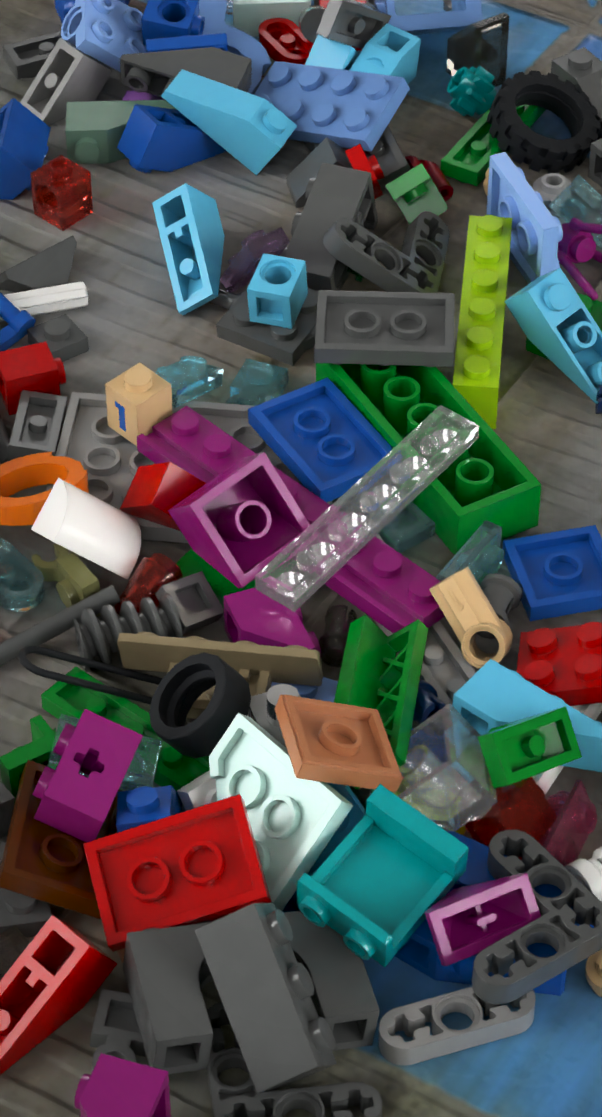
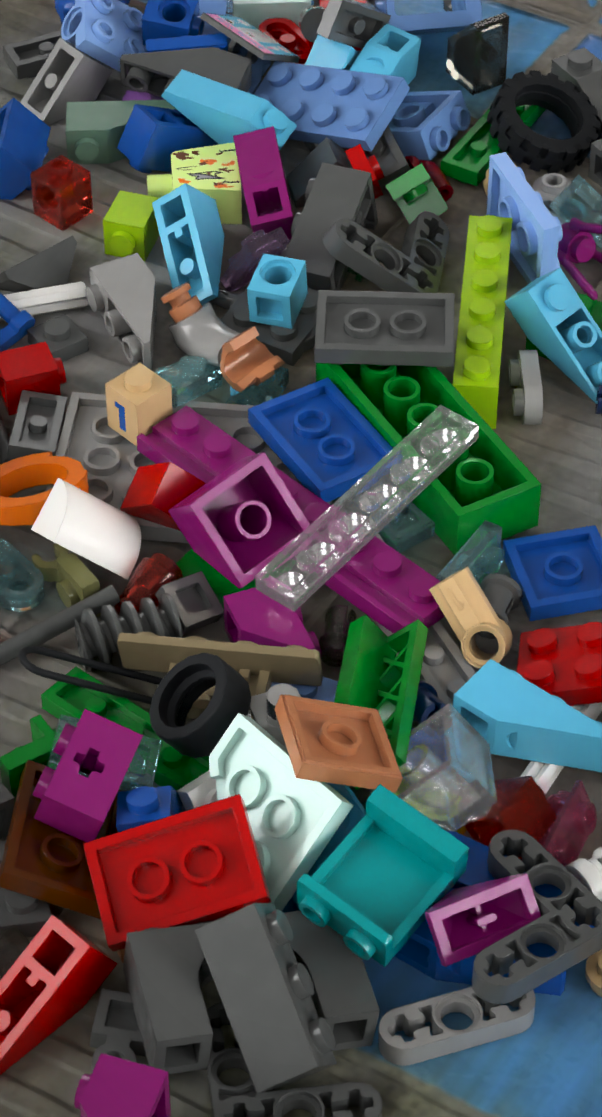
(128, 303): none -> light grey slope
(130, 225): none -> lime brick
(202, 334): none -> piece
(209, 170): none -> yellowish green torso
(249, 37): none -> piece
(264, 181): none -> magenta slope
(429, 122): none -> medium blue plate
(471, 90): teal gear -> none
(528, 396): none -> light grey plate
(529, 746): green slope -> none

